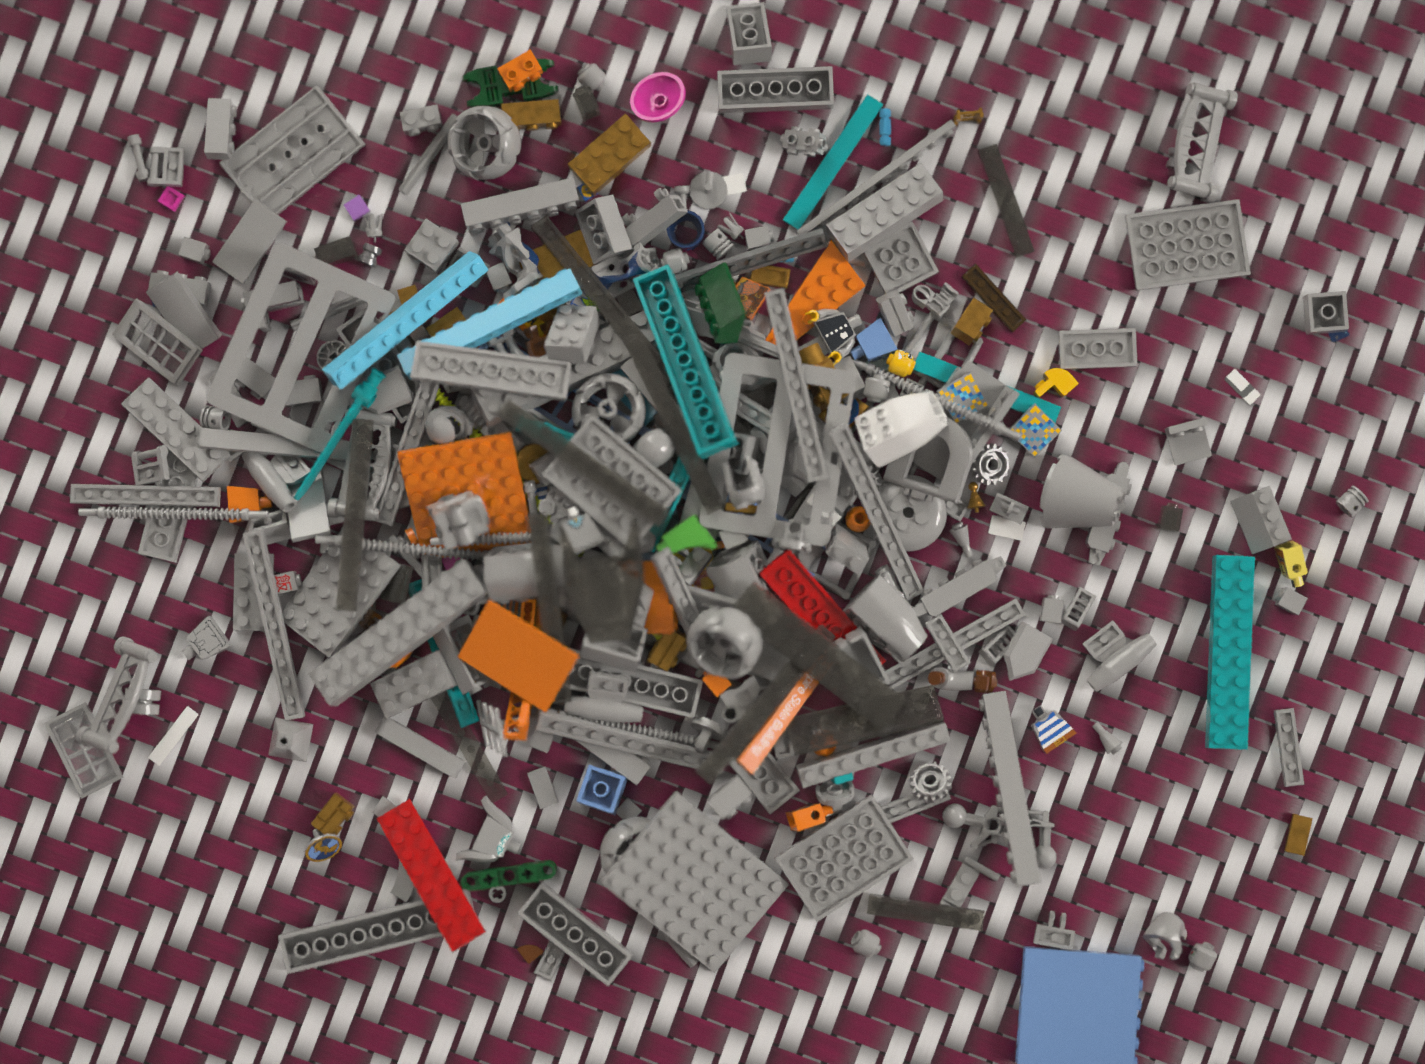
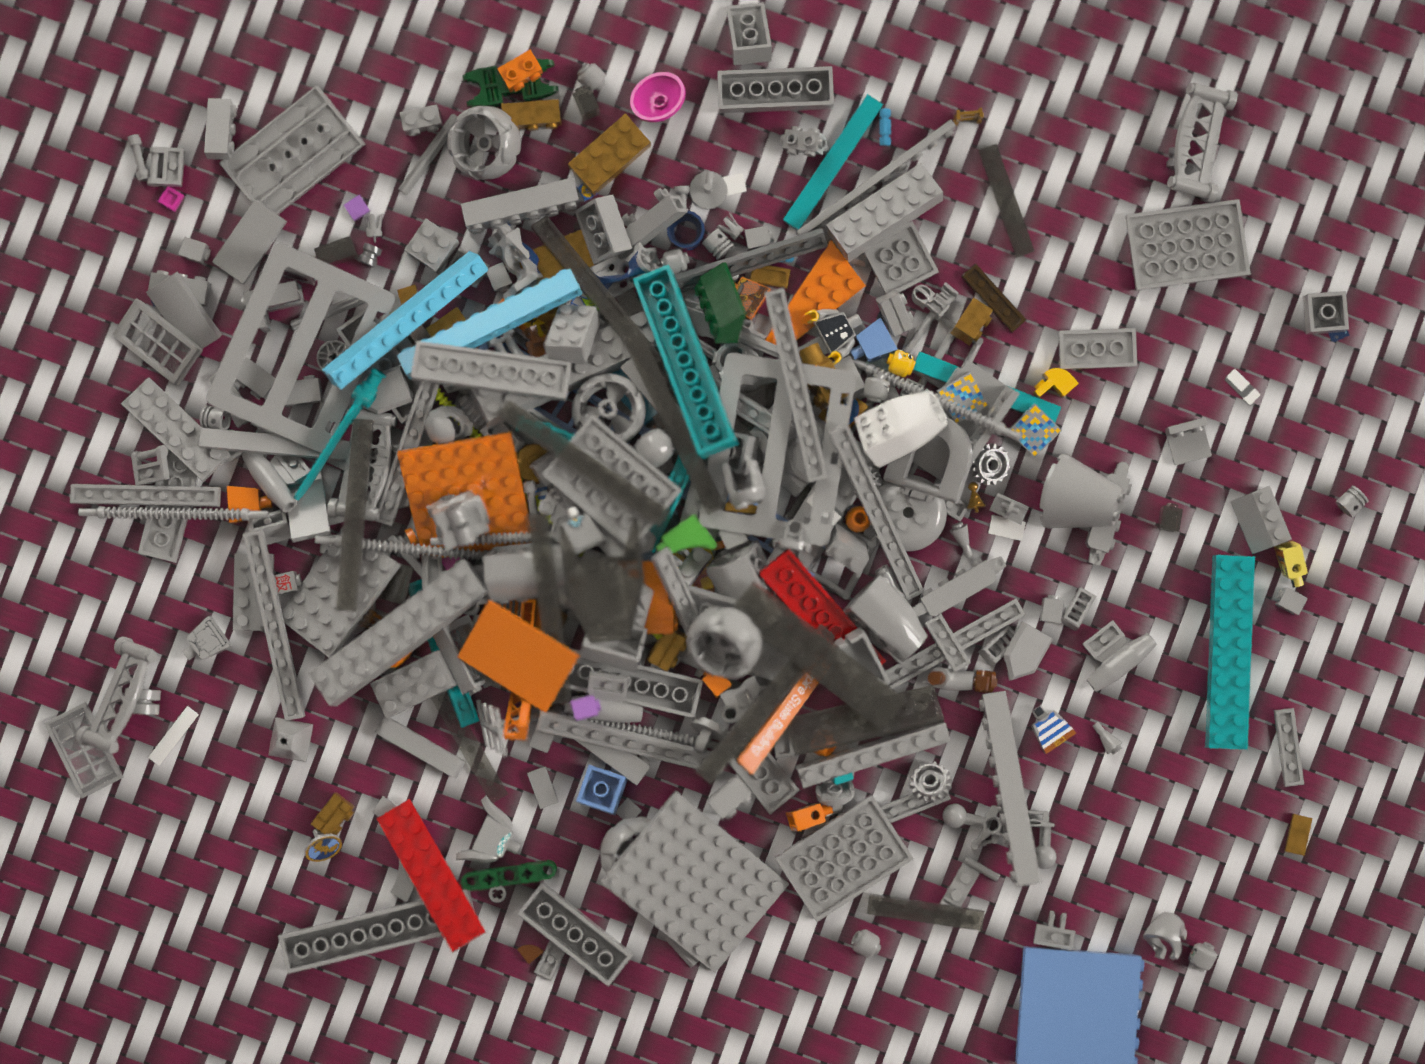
(585, 708): none -> medium lavender brick

